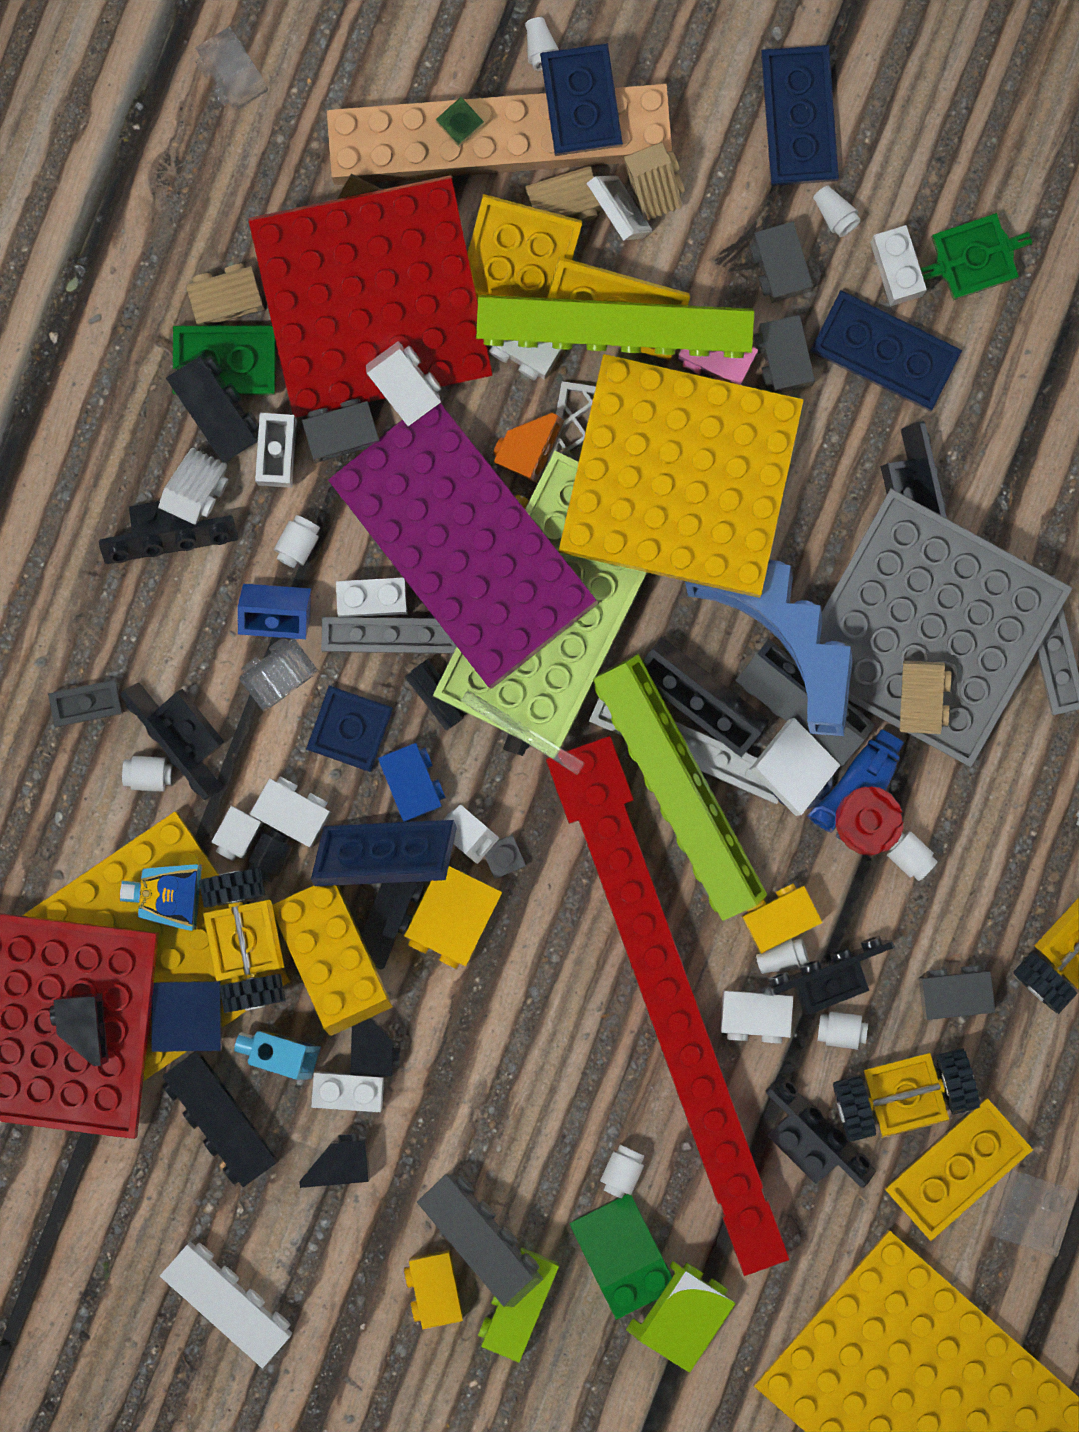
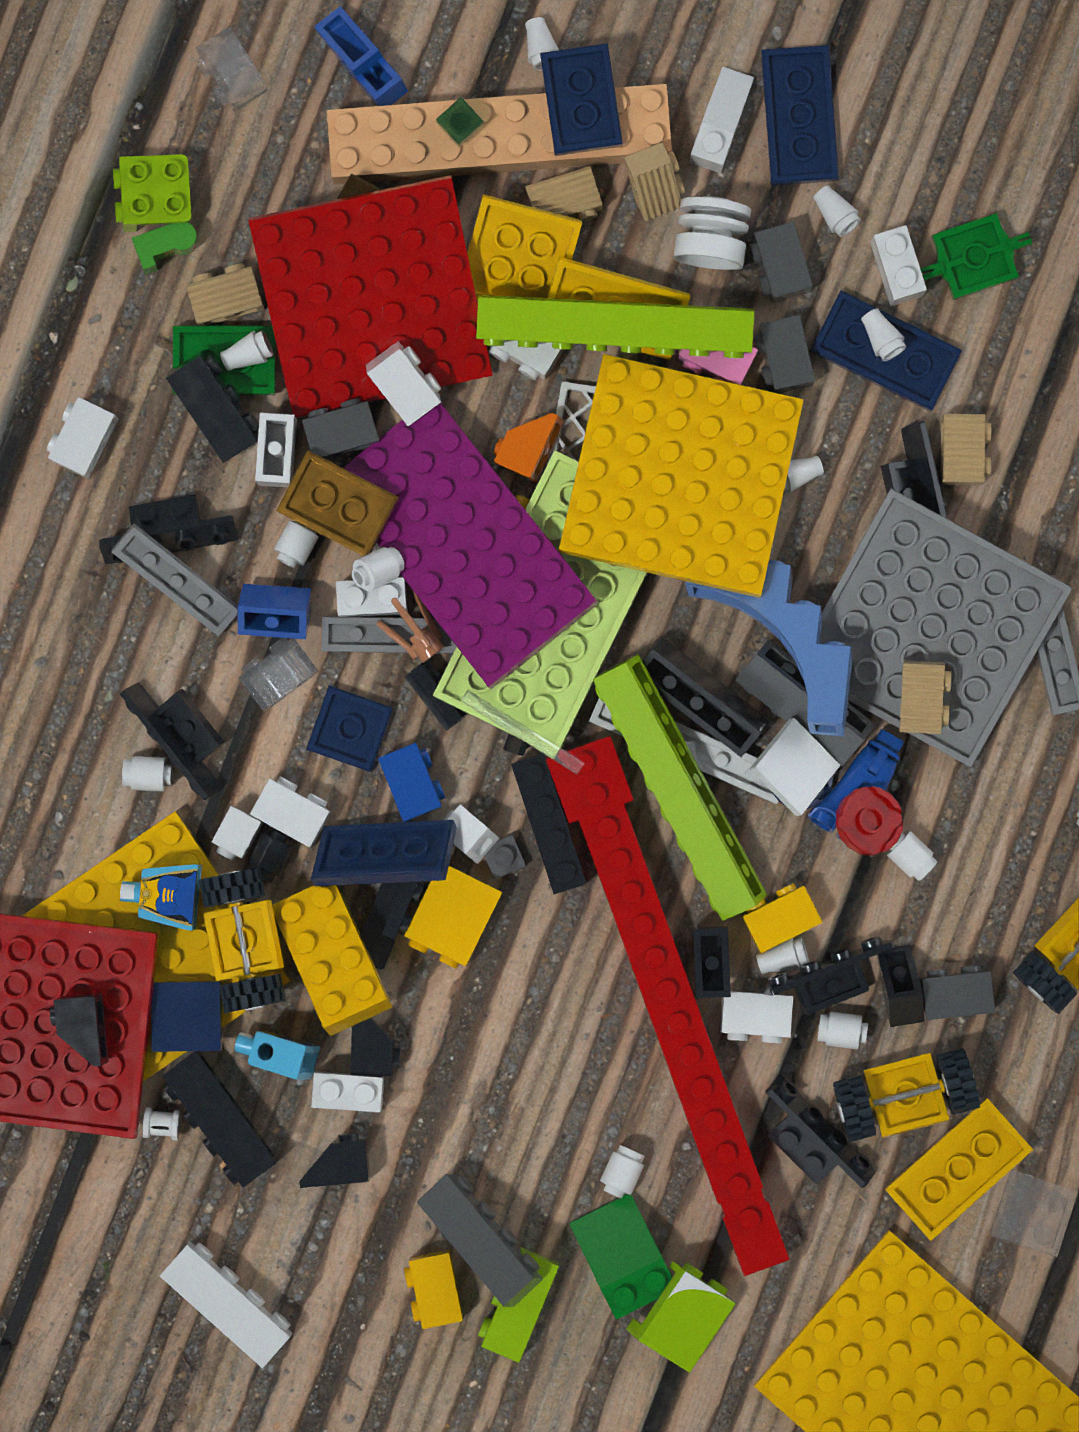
(82, 437): none -> white brick
(85, 703): dark grey plate -> none
(152, 190): none -> lime bracket
(161, 1123): none -> white bush
(164, 242): none -> bright green leg
(175, 579): none -> light grey plate
(193, 486): white brick -> none
(248, 351): none -> white cone
(337, 504): none -> pearl gold tile
(361, 58): none -> blue slope
(377, 568): none -> white brick
(424, 642): none -> nougat plant
(548, 823): none -> black brick
(619, 207): white tile -> none
(711, 962): none -> black slope
(712, 226): none -> white wheel
(721, 120): none -> white slope
(802, 471): none -> white cone
(884, 337): none -> white cone
(901, 986): none -> black slope
(964, 449): none -> tan brick

